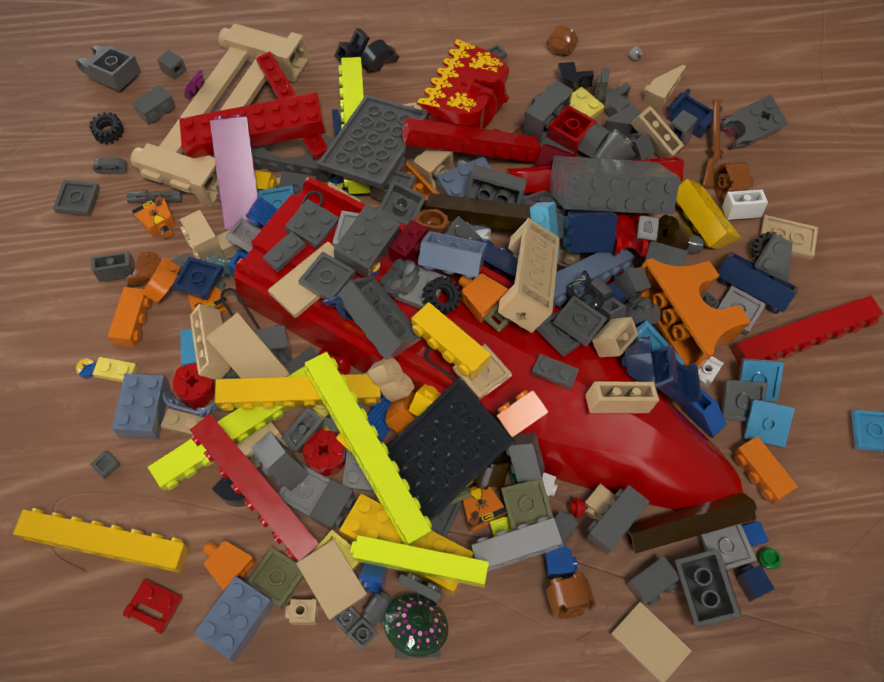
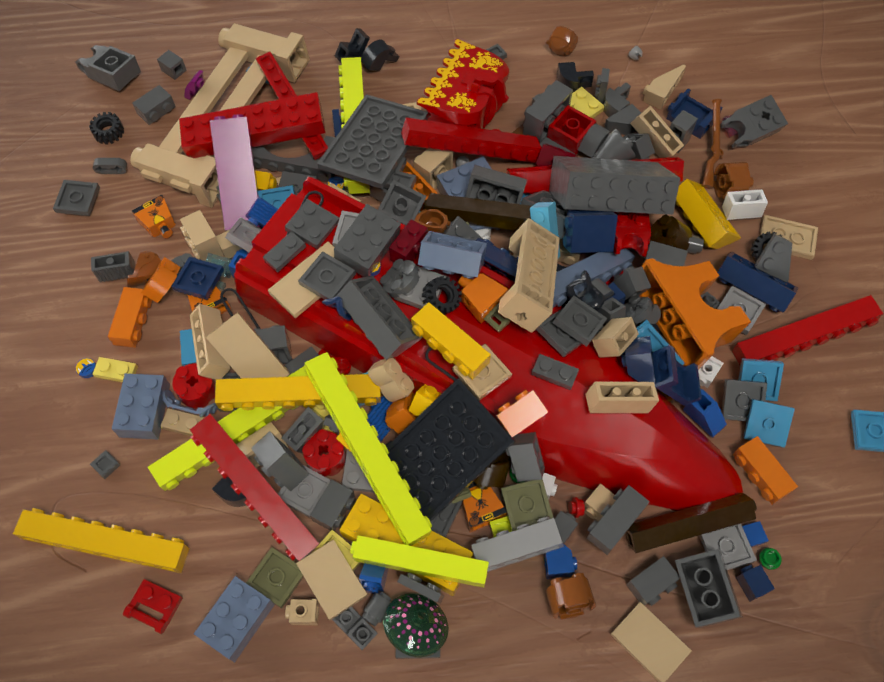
(134, 196): dark grey pin -> none
(227, 562): orange torso -> none
(647, 228): light grey slope -> none

